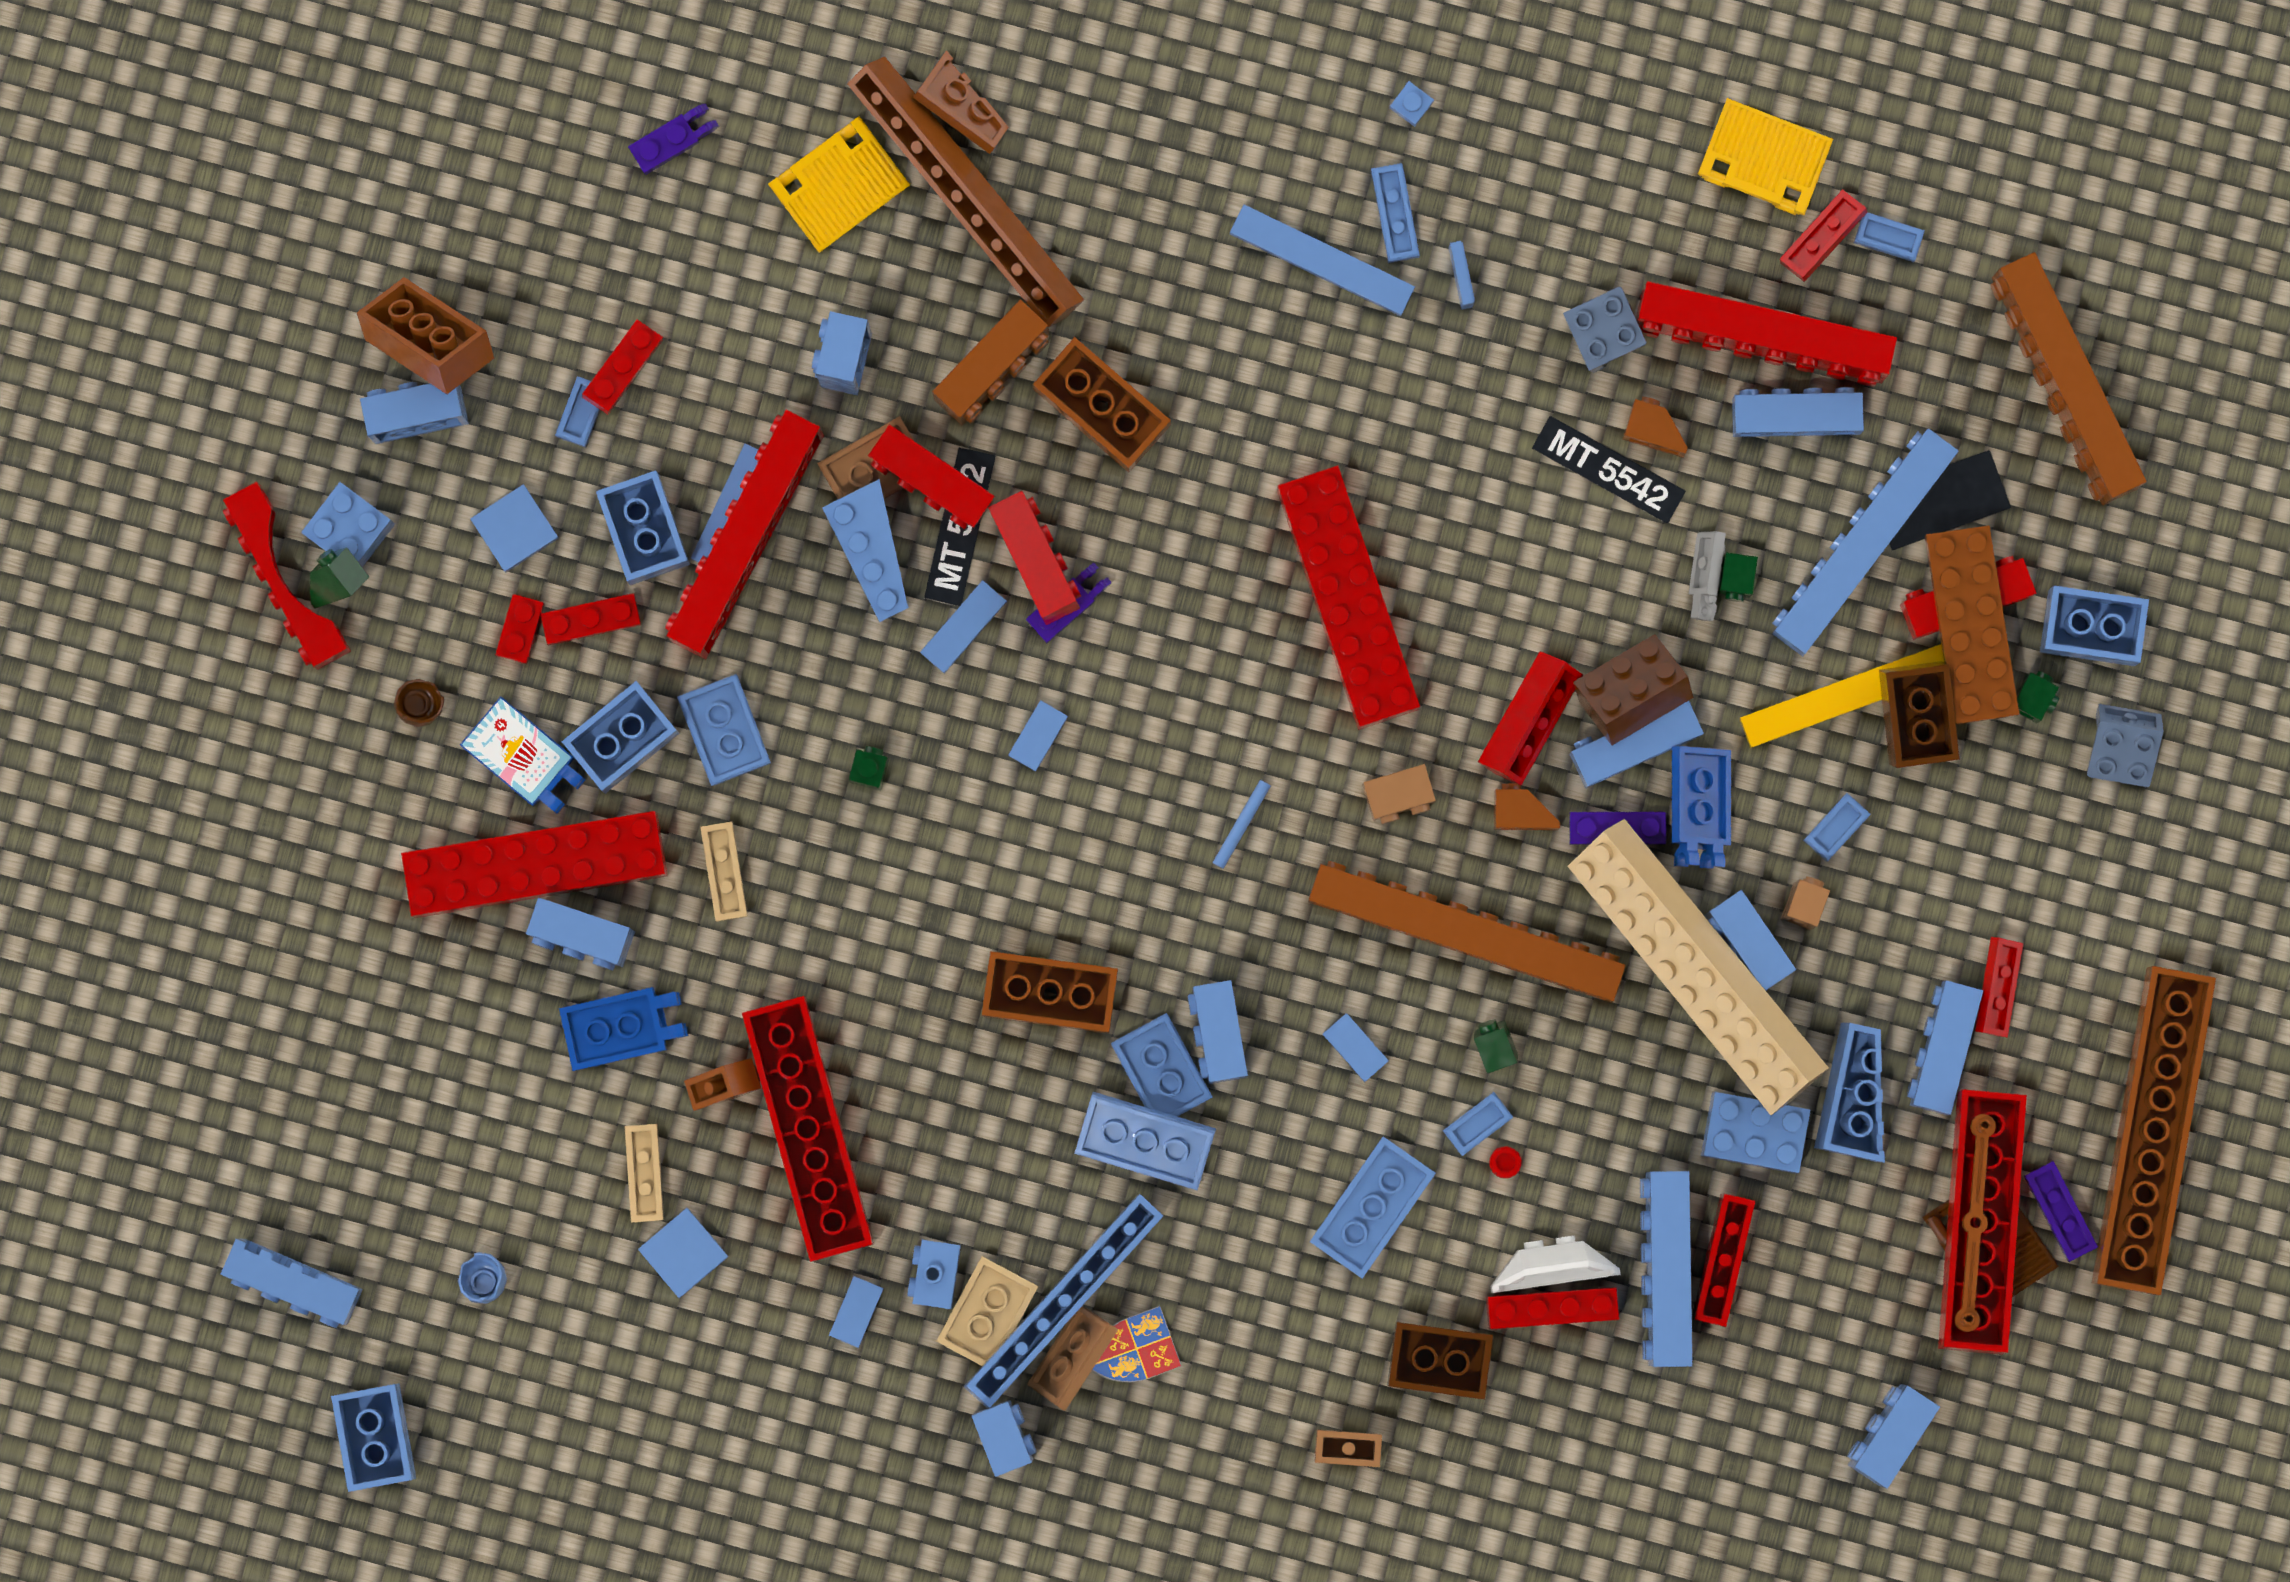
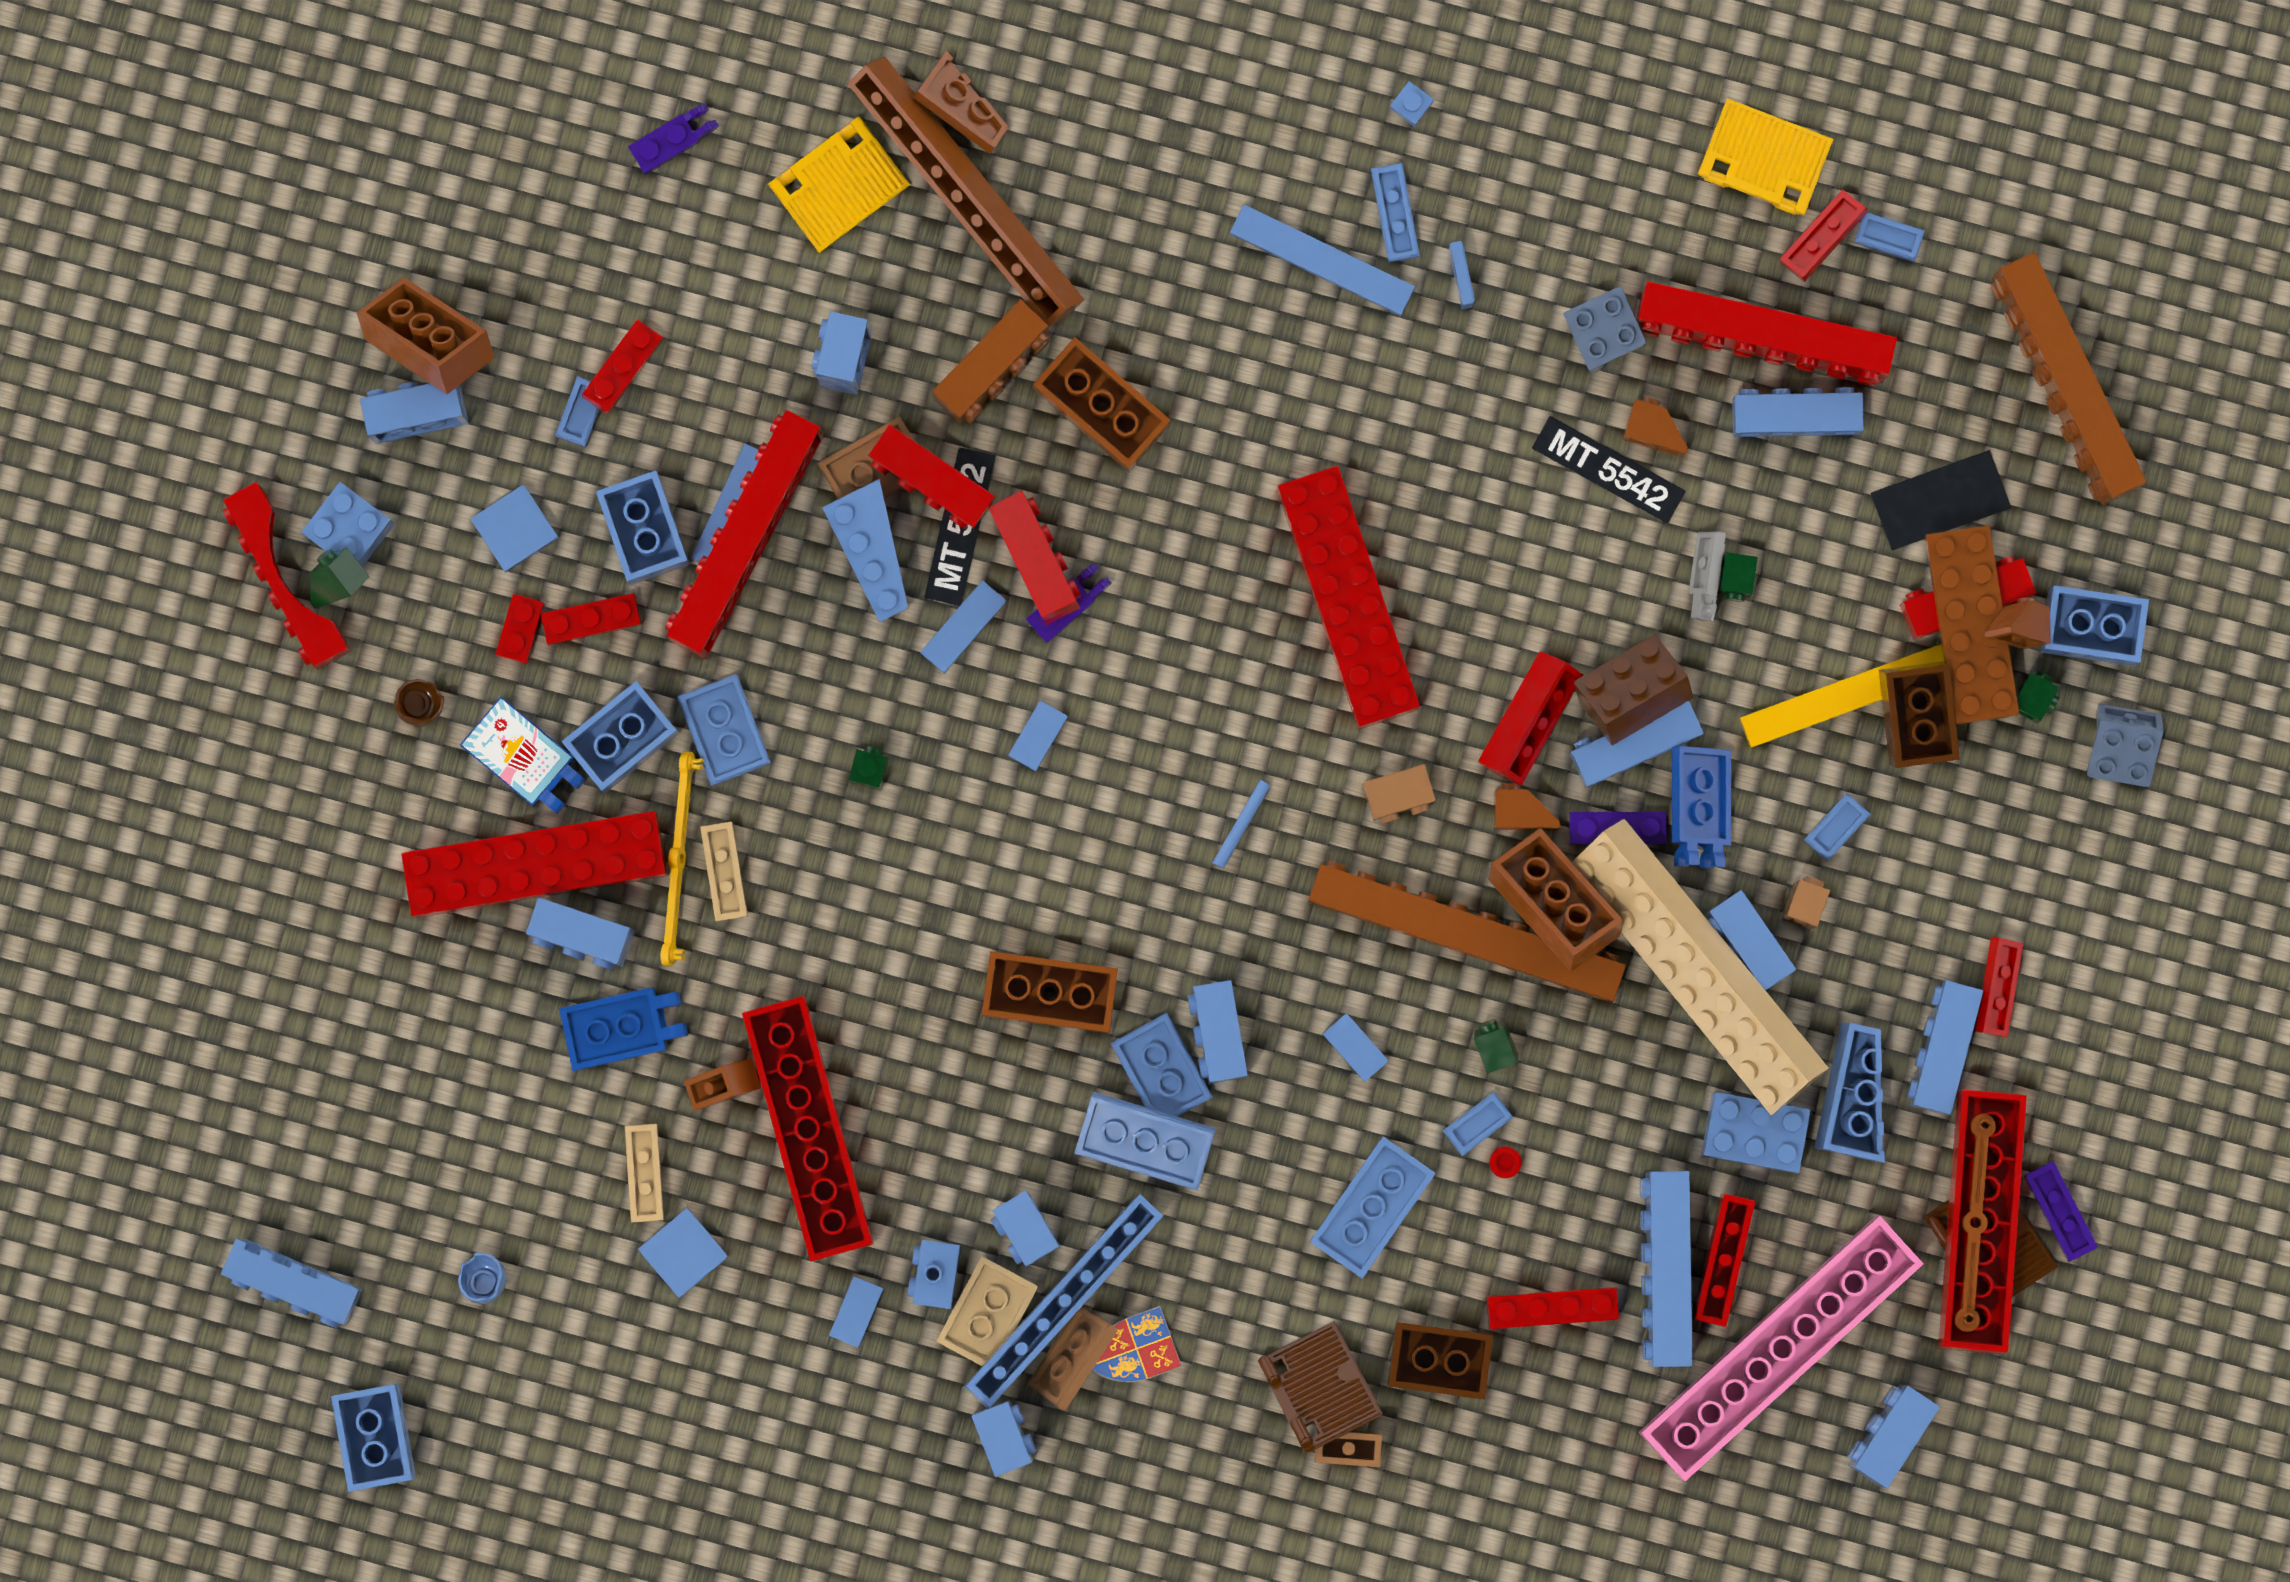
(677, 858): none -> yellow piece
(1025, 1229): none -> medium blue brick
(1320, 1387): none -> reddish brown window
(1552, 1264): white wedge -> none
(1555, 899): none -> dark orange brick
(1781, 1348): none -> bright pink brick
(1864, 542): medium blue brick -> none
(2021, 624): none -> dark orange slope
(2153, 1130): dark orange brick -> none

